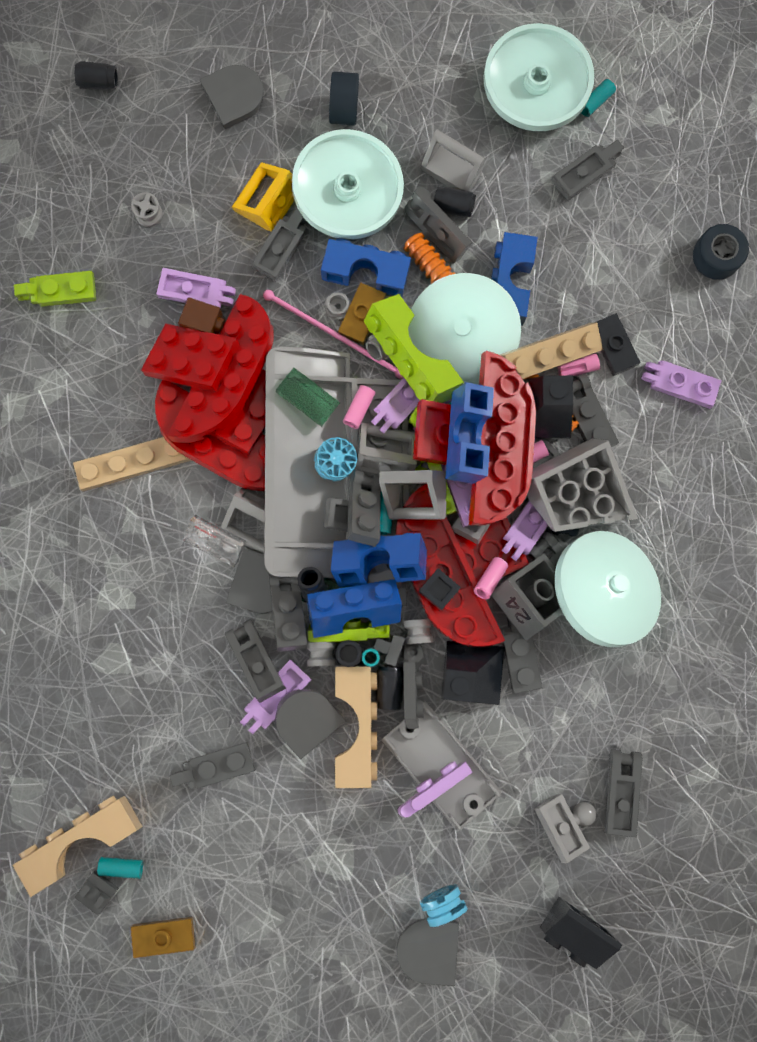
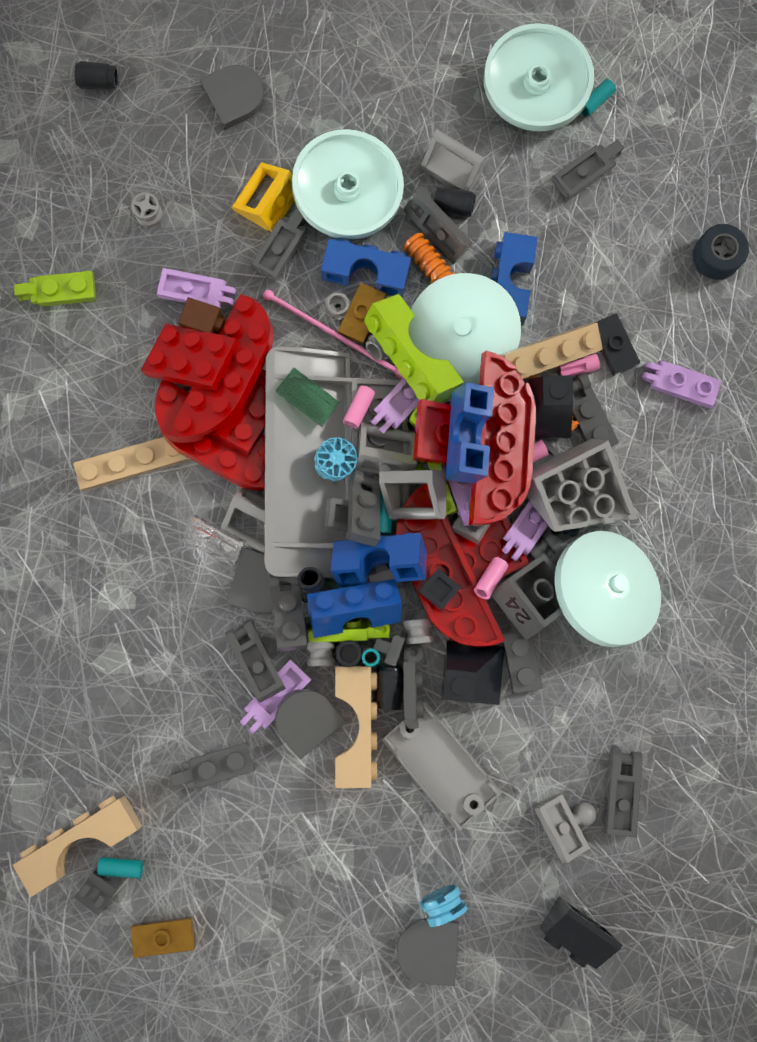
(343, 98): black wheel -> none
(430, 790): lavender hinge -> none

